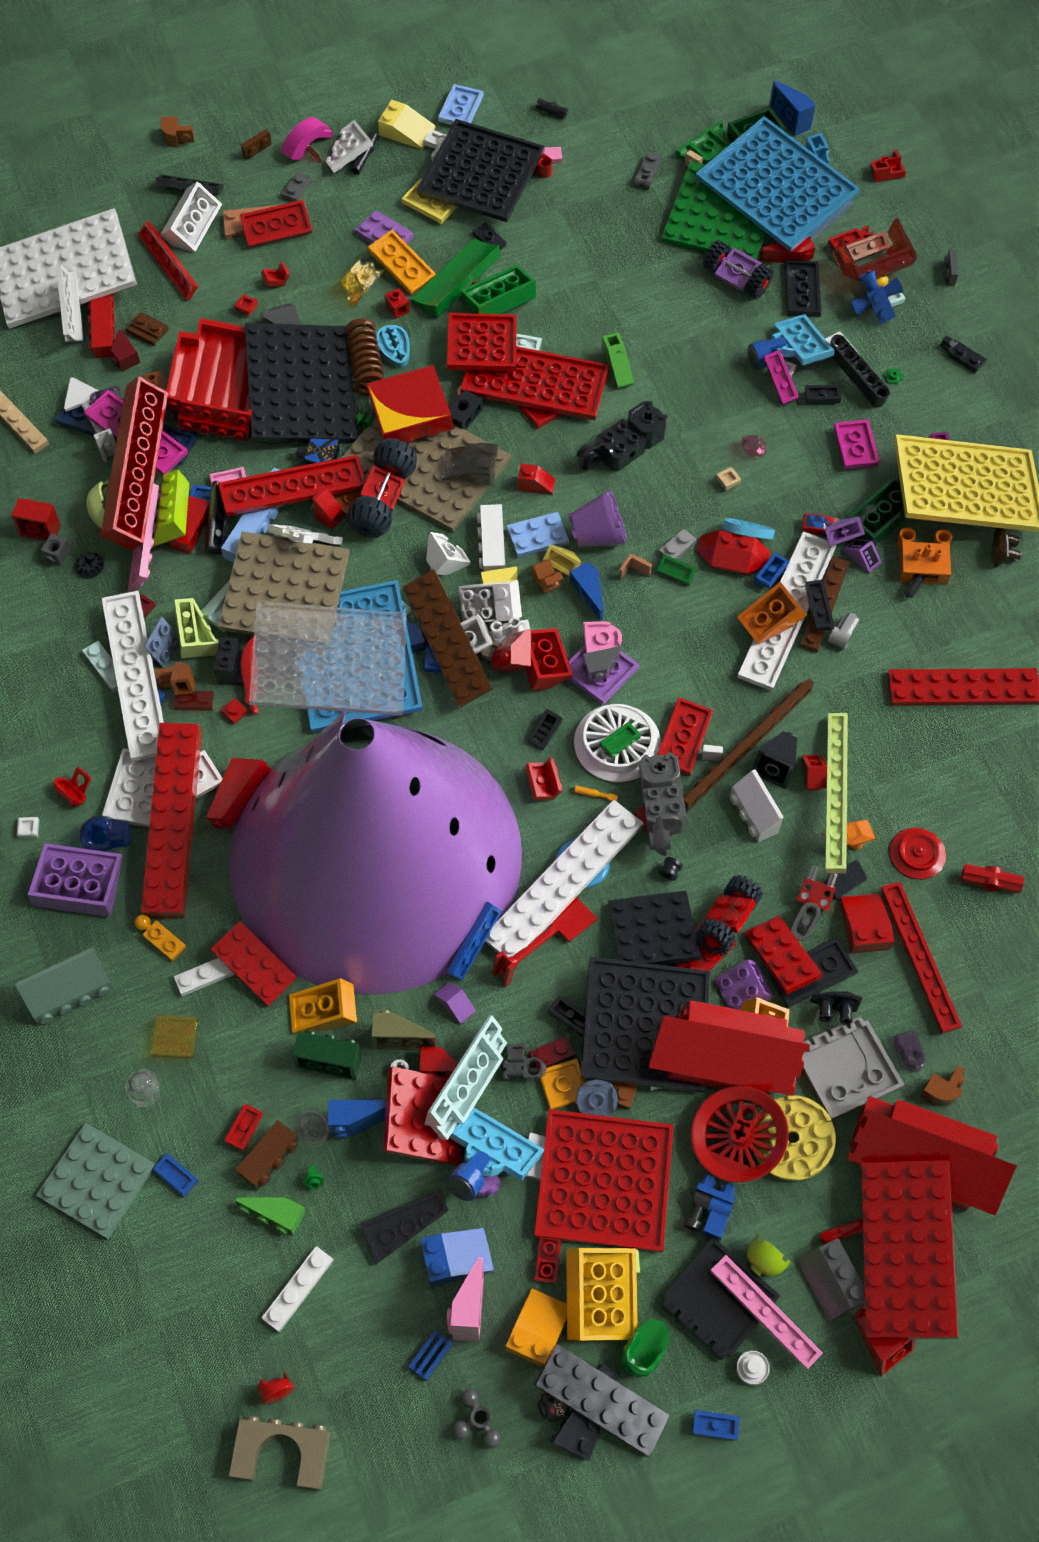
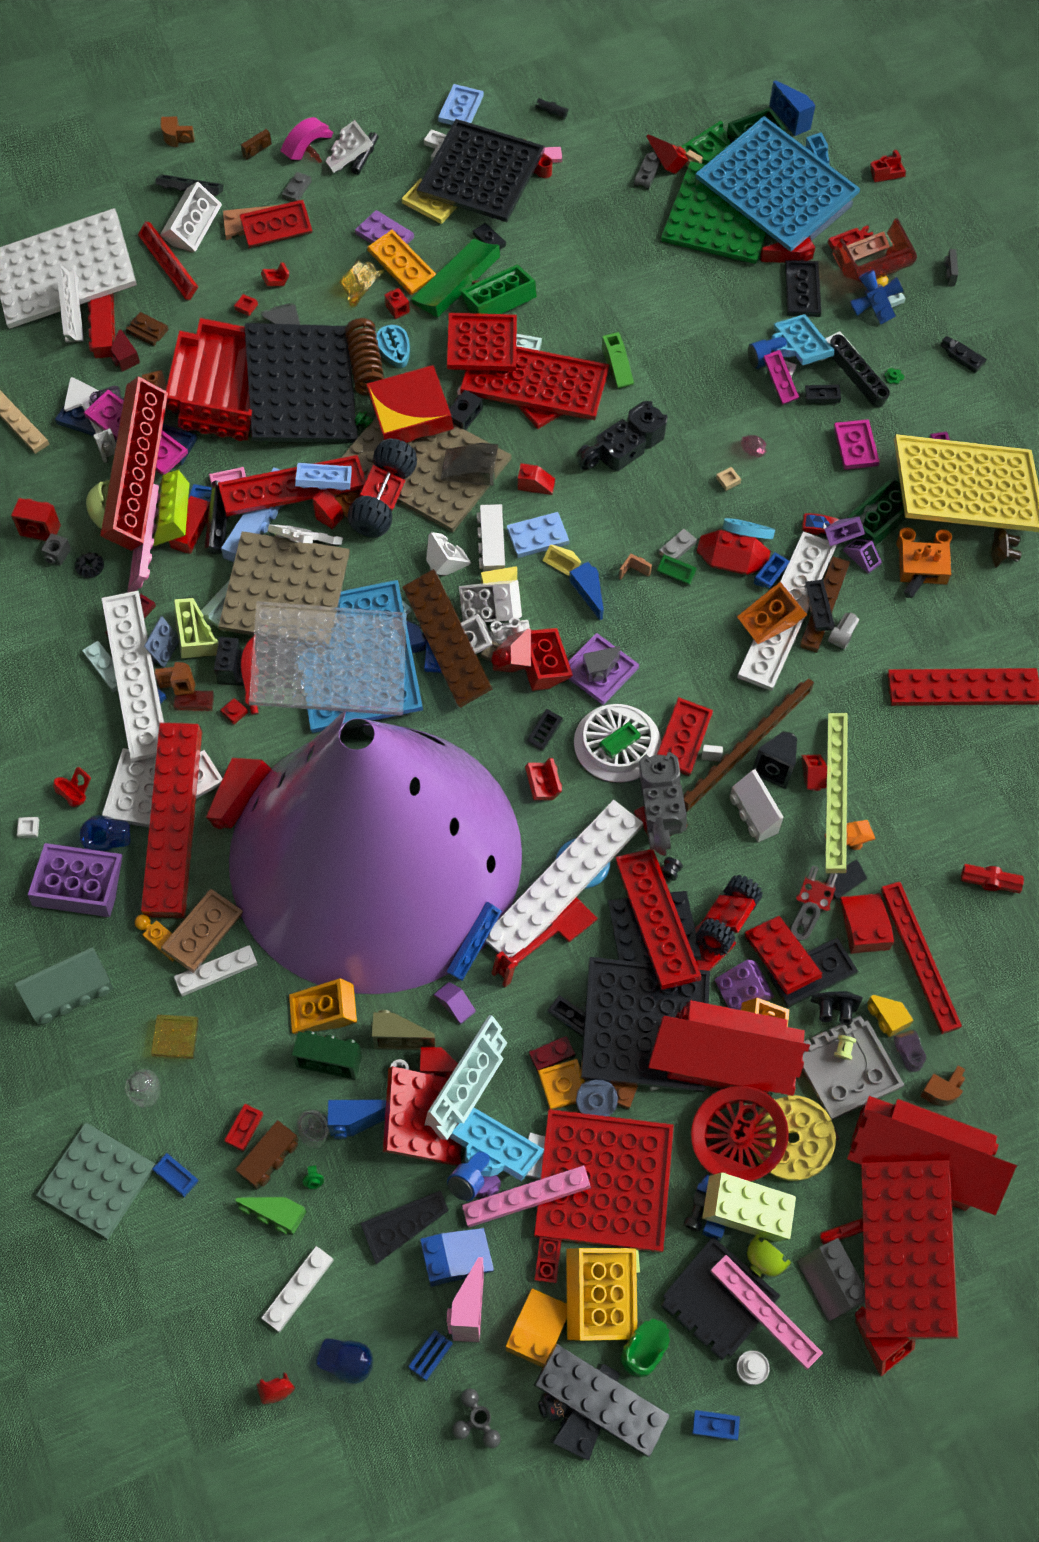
(202, 930): none -> medium nougat plate
(253, 963): red plate -> none
(254, 1435): dark tan arch -> none
(319, 451): torso -> none
(323, 476): none -> light blue plate
(347, 1360): none -> clear blue piece
(404, 125): light yellow slope -> none
(518, 1060): dark grey piece -> none
(526, 1196): none -> bright pink plate
(545, 575): dark orange brick -> none
(594, 793): light orange piece -> none
(598, 523): medium lavender cone -> none
(600, 636): bright pink tile -> none
(658, 919): none -> red plate
(671, 156): none -> red slope
(737, 268): plate -> none
(749, 1207): none -> yellowish green brick
(844, 1047): none -> yellowish green bush
(891, 1014): none -> yellow slope
(917, 853): red piece -> none

